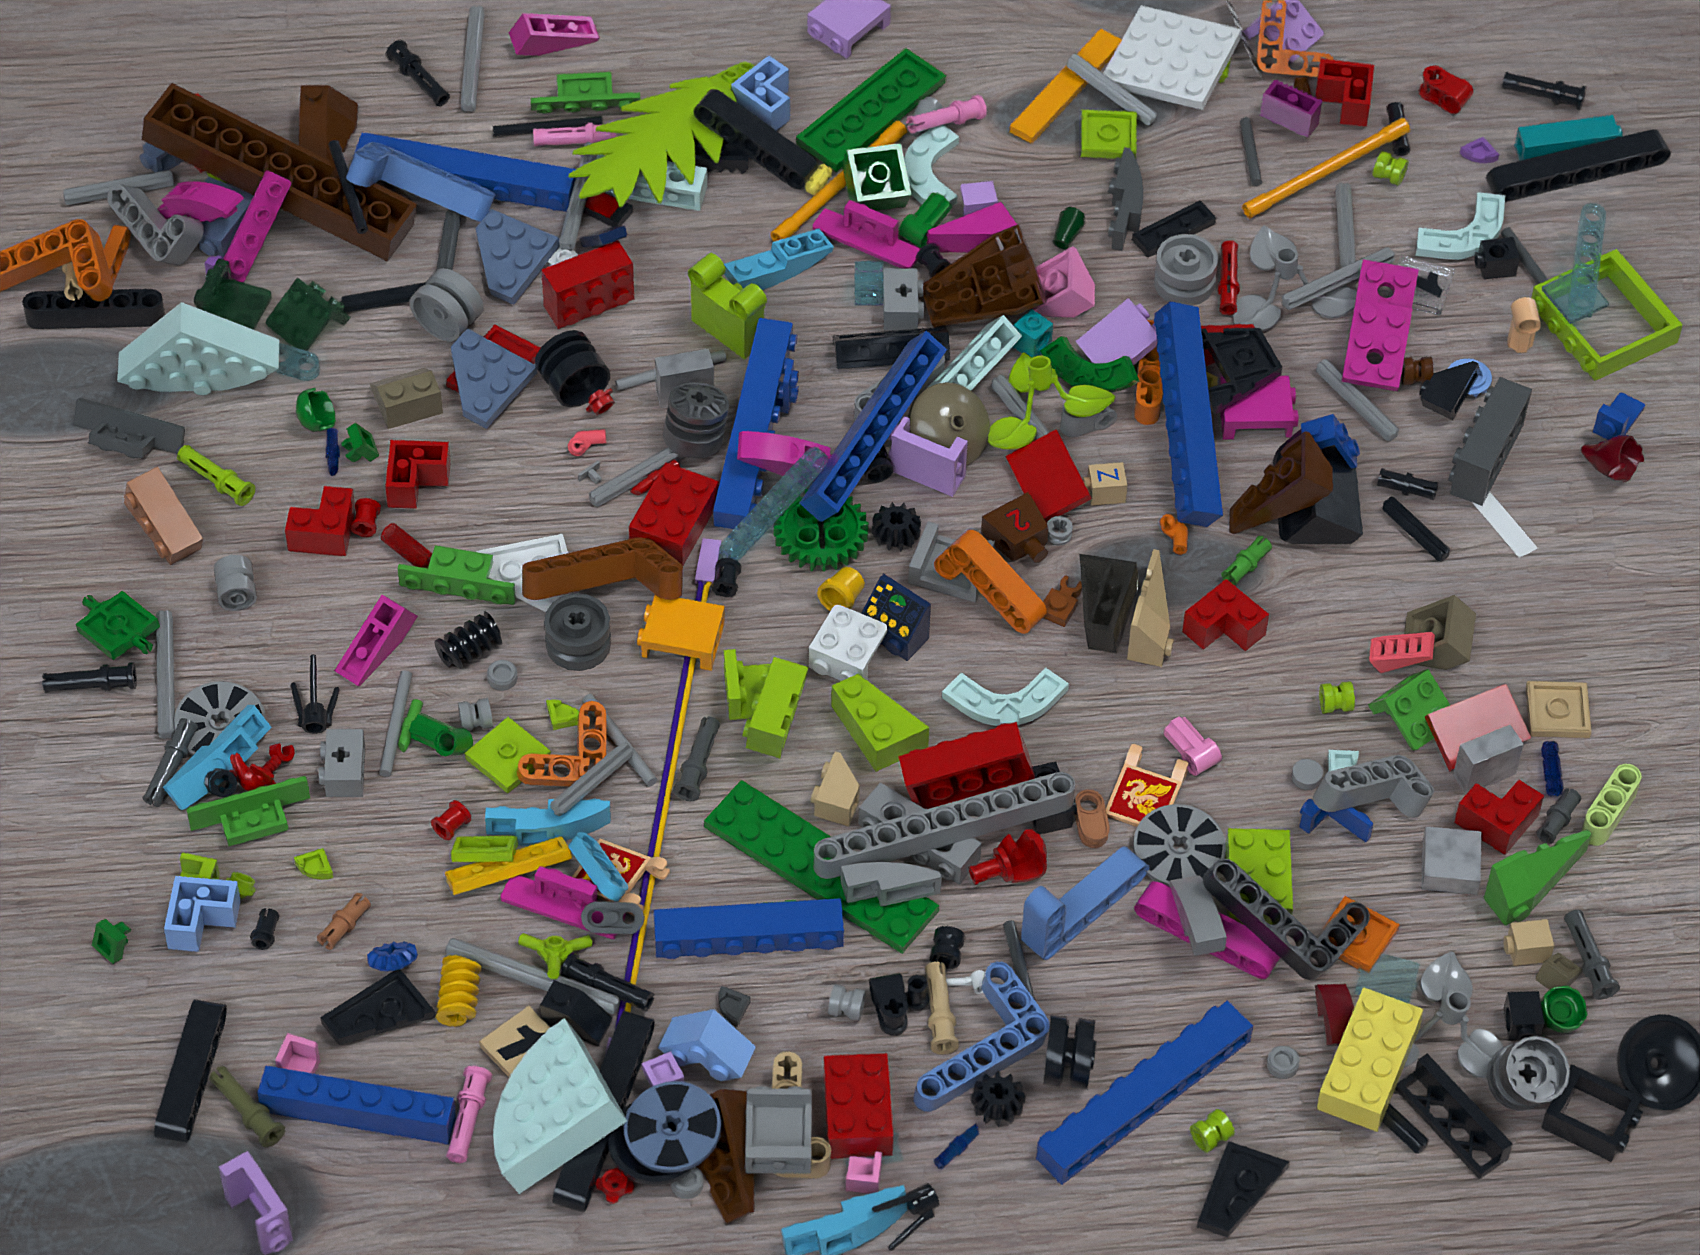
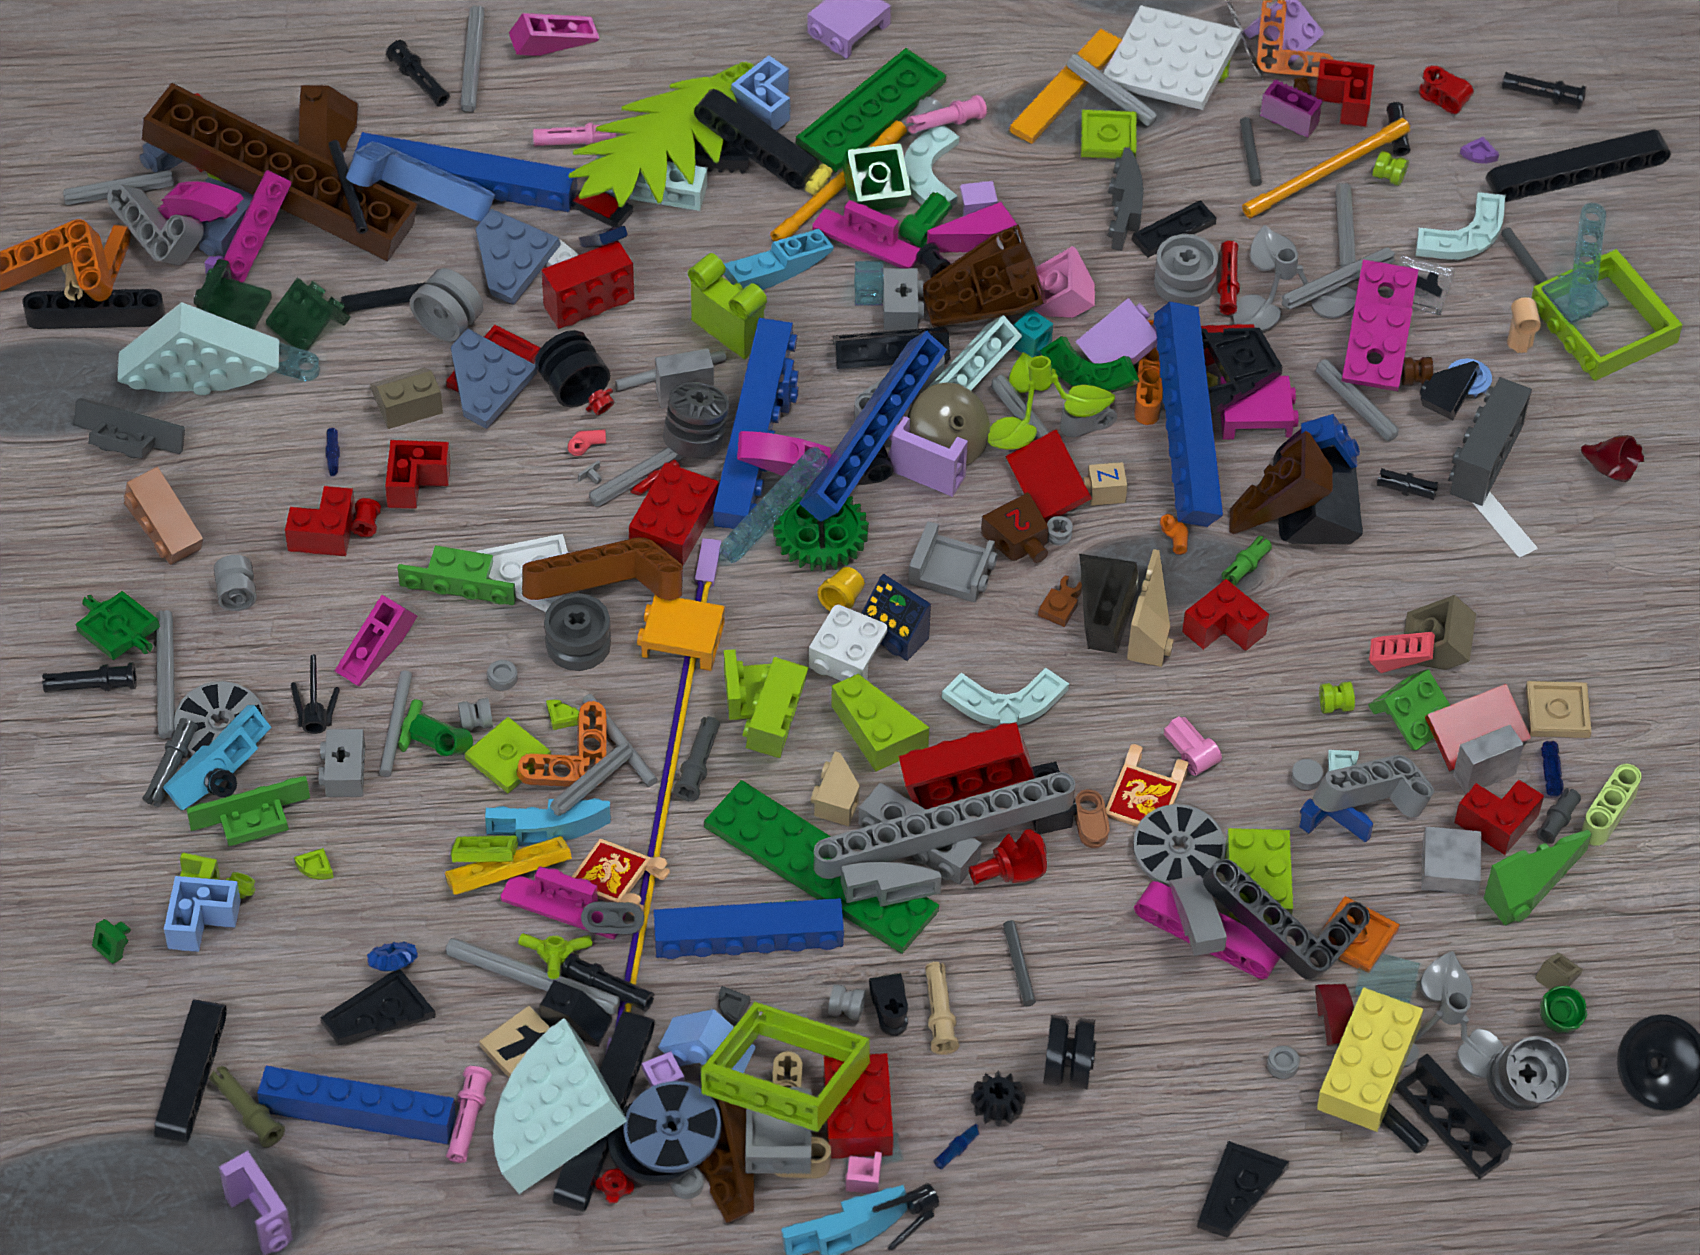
(225, 480): lime pin -> none
(258, 776): red piece -> none
(263, 935): black pin -> none
(298, 1054): bright pink panel -> none
(315, 410): green hair -> none
(343, 921): nougat pin -> none
(361, 442): green tile -> none
(399, 546): red piece -> none
(449, 240): dark grey axle -> none
(451, 820): red bush -> none
(458, 991): yellow piece -> none
(468, 640): black piece -> none
(527, 128): black piece -> none
(575, 209): light grey axle -> none
(583, 91): bright green bracket -> none
(598, 866): medium azure beam -> none
(726, 577): black bush -> none
(772, 1099): none -> lime window
(896, 526): black gear -> none
(916, 995): black pin -> none
(947, 945): black wheel -> none
(975, 979): white hand -> none
(989, 1048): medium blue beam -> none
(993, 579): orange beam -> none
(1054, 922): medium blue beam -> none
(1068, 227): dark green cone -> none
(1143, 1092): blue brick -> none
(1212, 1130): lime wheel -> none
(1416, 529): black axle -> none
(1497, 258): black brick -> none
(1523, 1015): black brick -> none
(1529, 942): tan brick -> none
(1559, 136): teal brick -> none
(1582, 1134): black window -> none
(1595, 966): dark grey pin -> none
(1618, 417): blue bracket -> none

